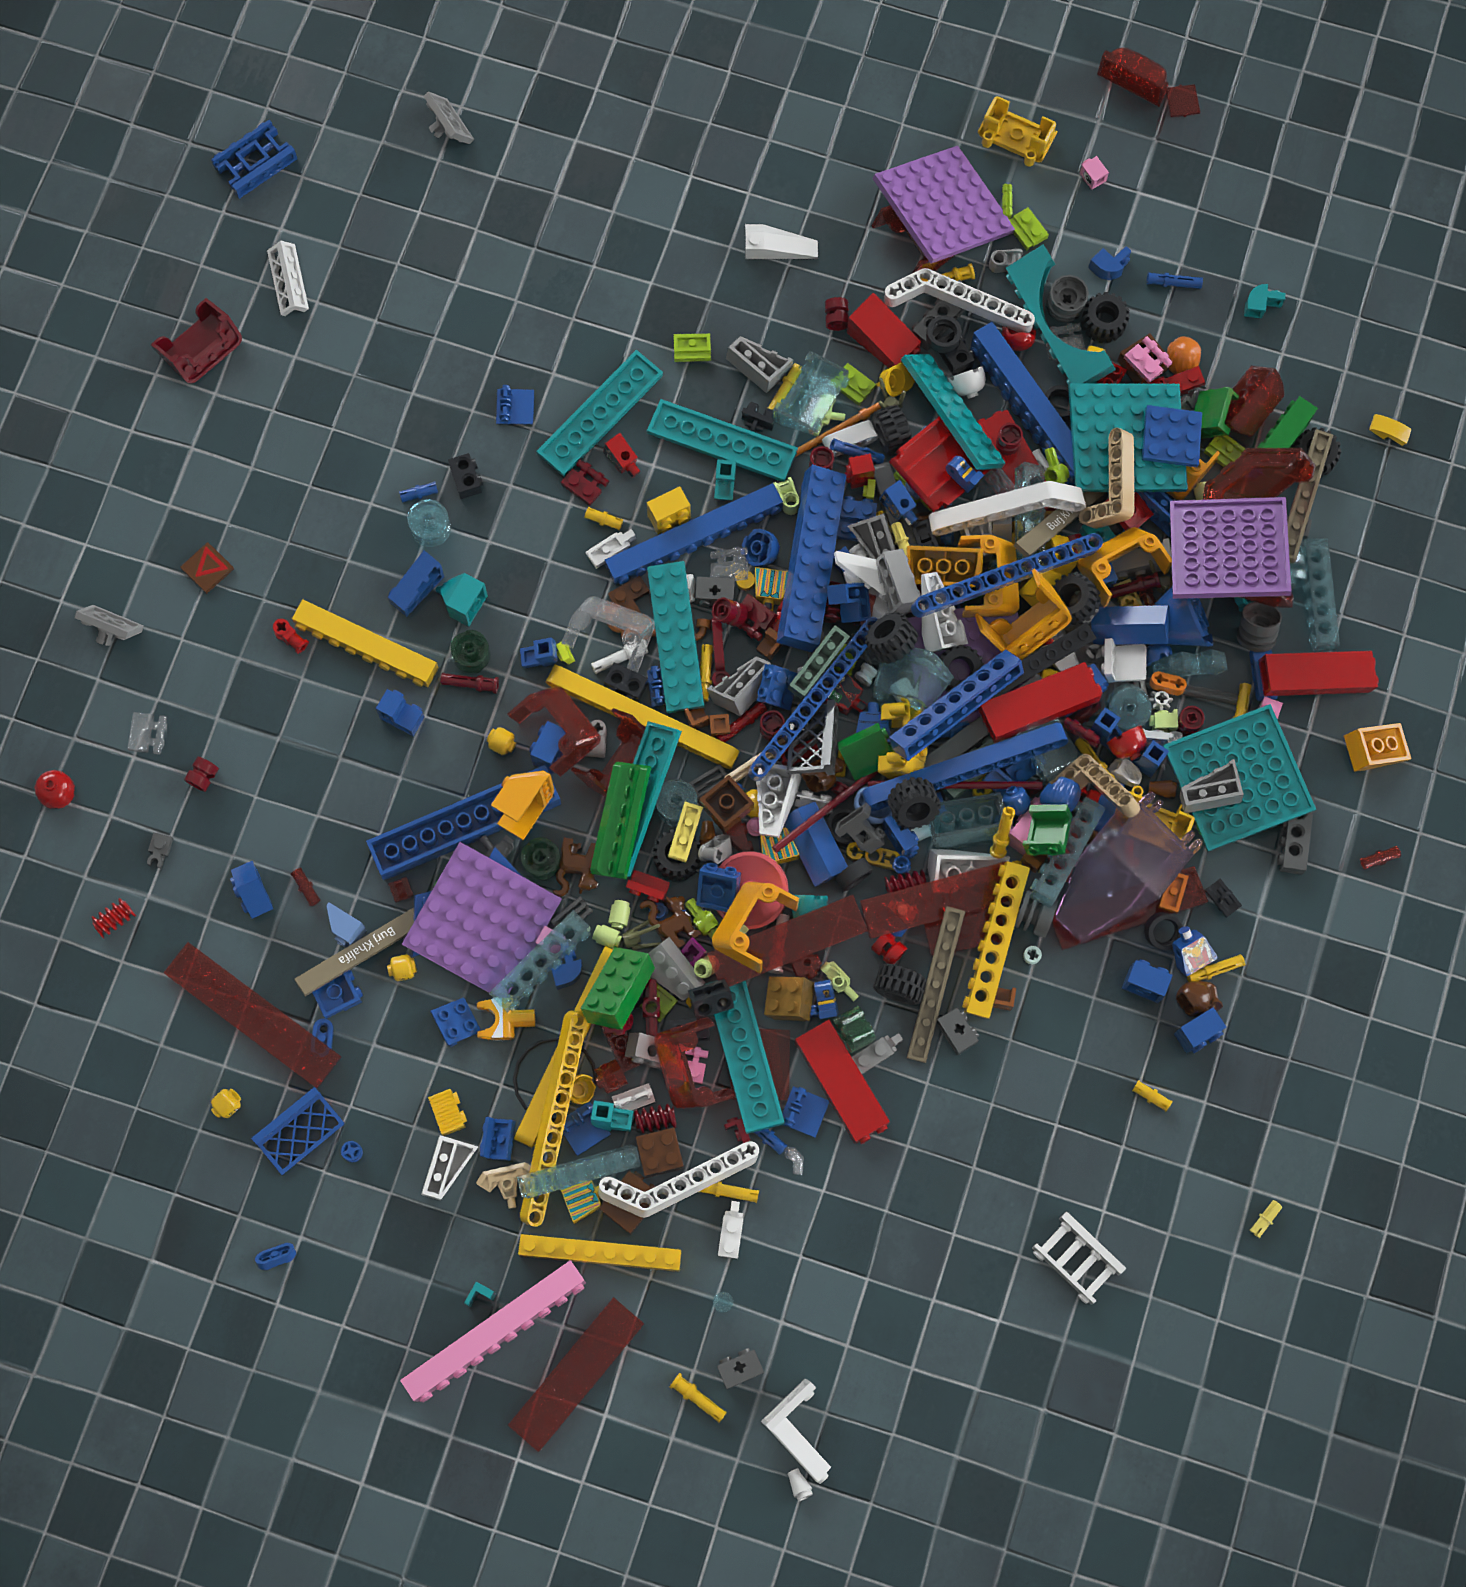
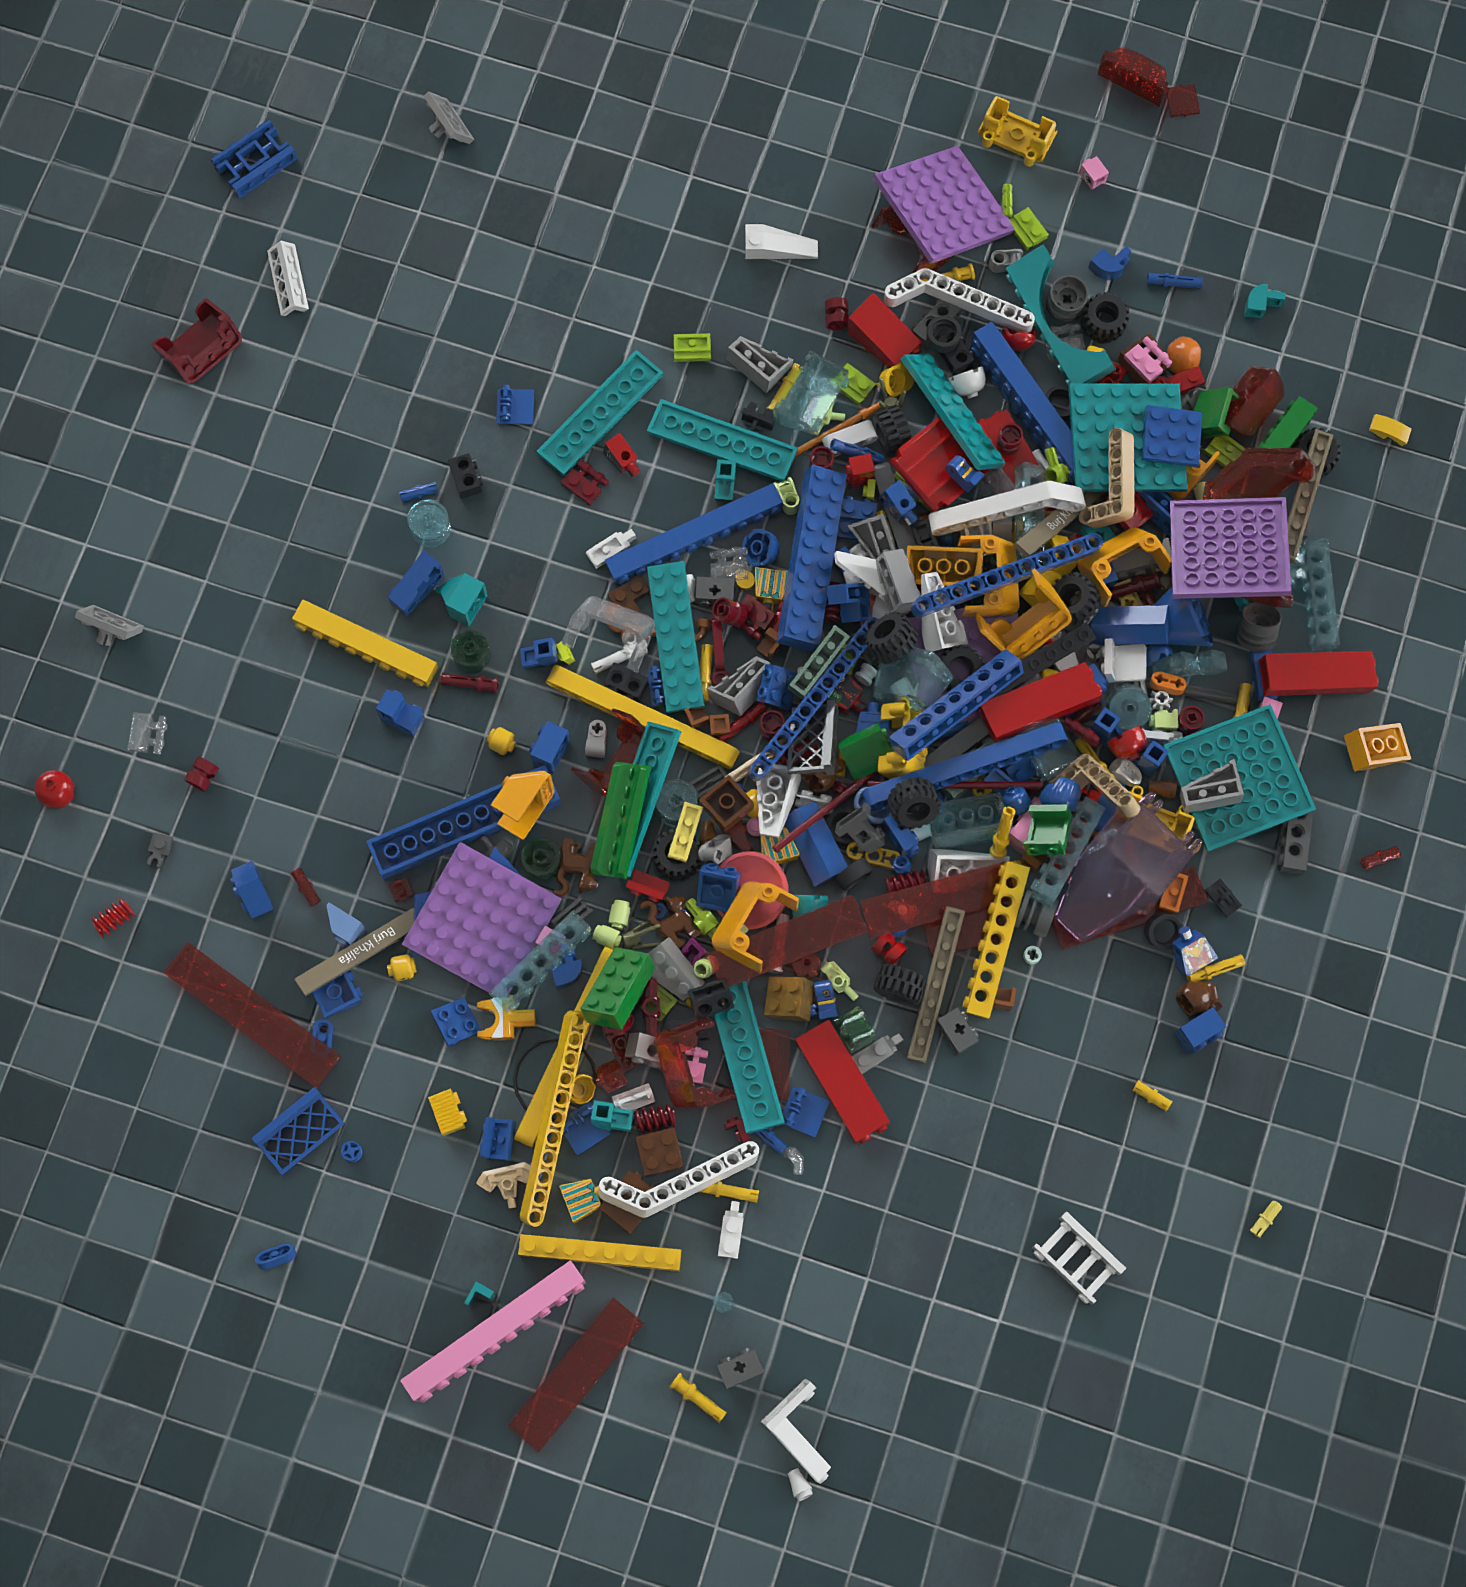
(207, 567): reddish brown tile -> none
(225, 1103): yellow head -> none
(289, 636): red connector -> none
(446, 1164): white wedge -> none
(578, 1171): clear light blue brick -> none
(580, 733): clear red windscreen -> none
(603, 518): yellow pin -> none
(669, 510): yellow brick -> none
(900, 537): light yellow axle -> none
(1147, 981): blue brick -> none

